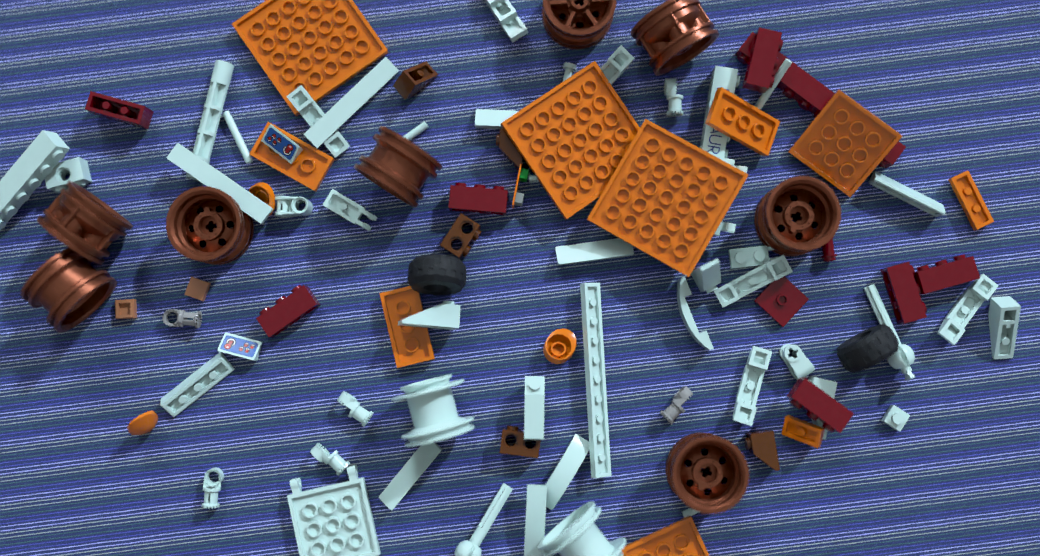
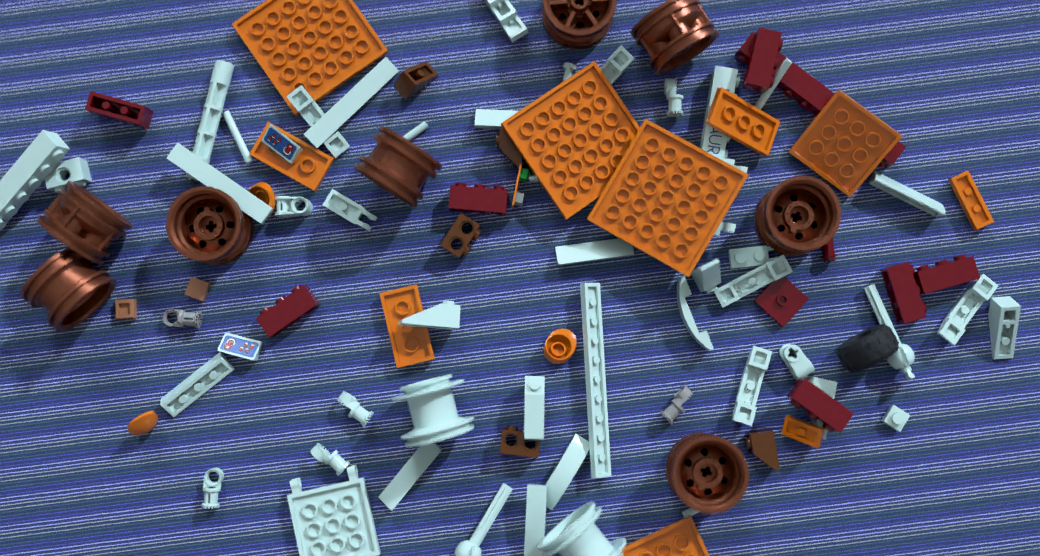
(437, 274): black tyre -> none

